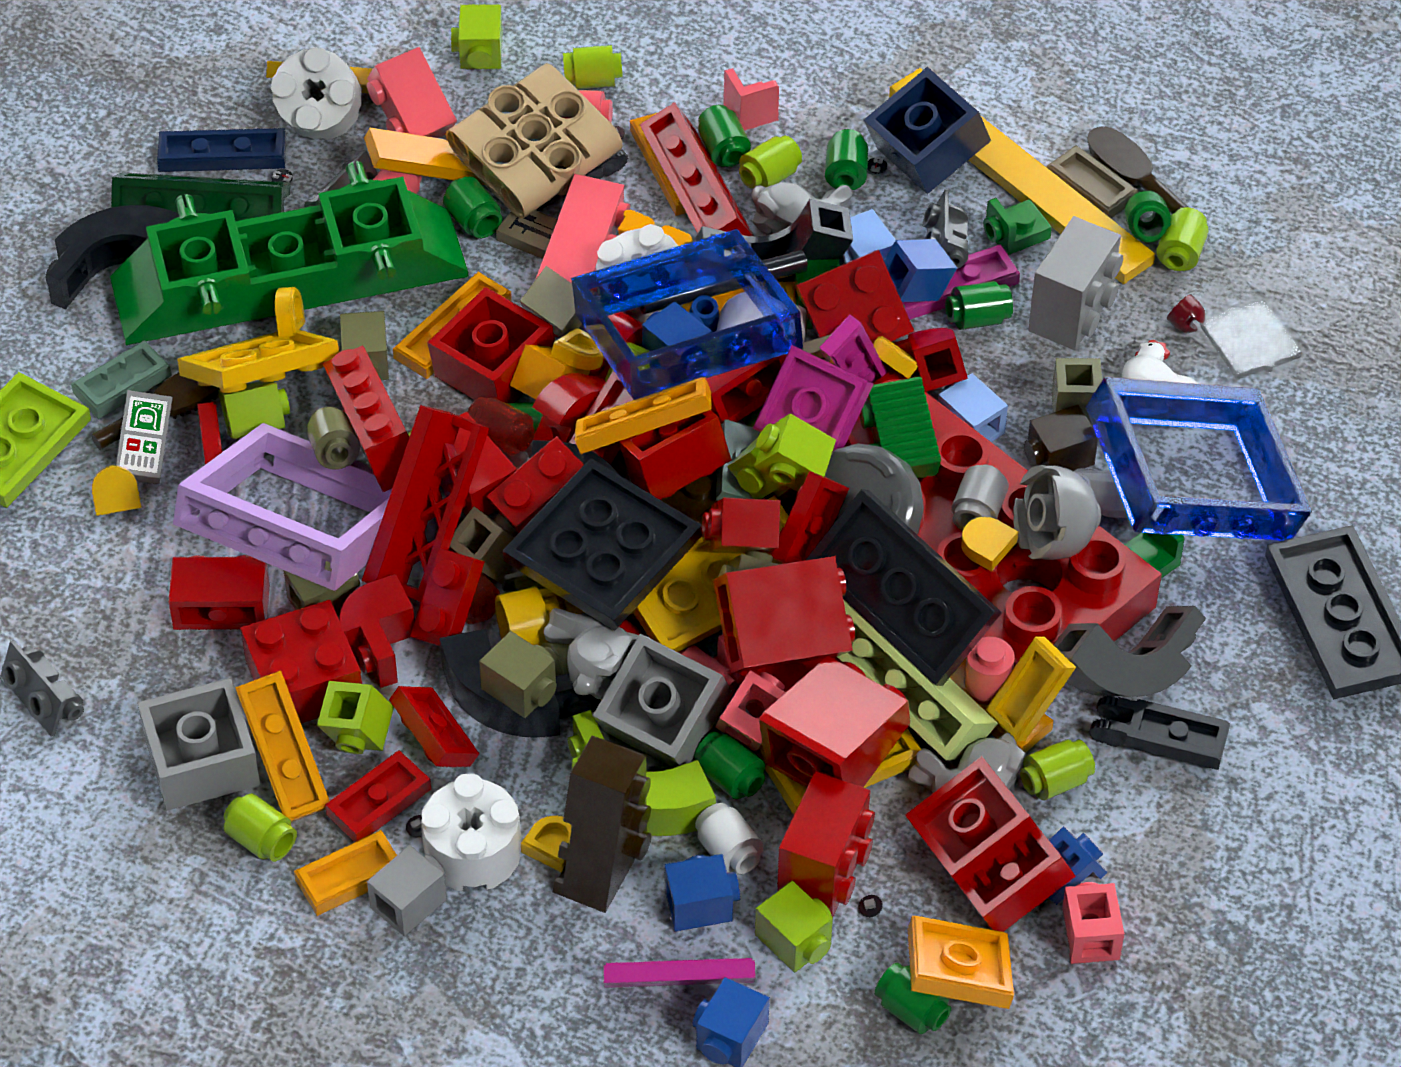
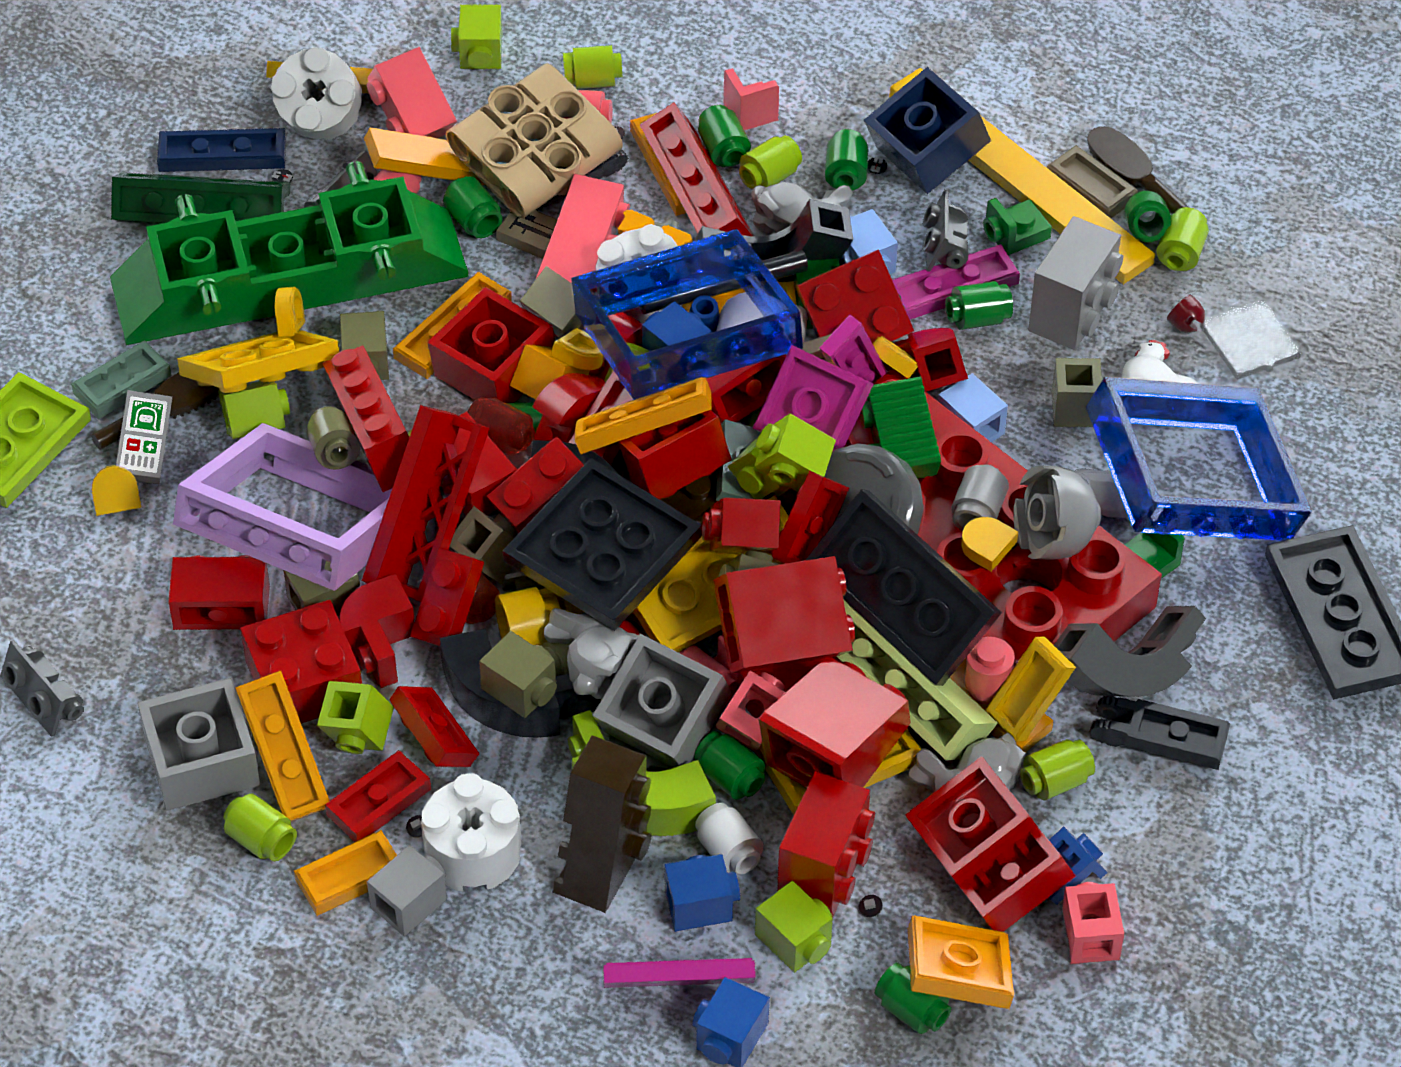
(96, 244): black arch -> none
(209, 431): red tile -> none
(544, 841): yellow tile -> none
(919, 269): blue brick -> none
(1062, 440): dark brown brick -> none

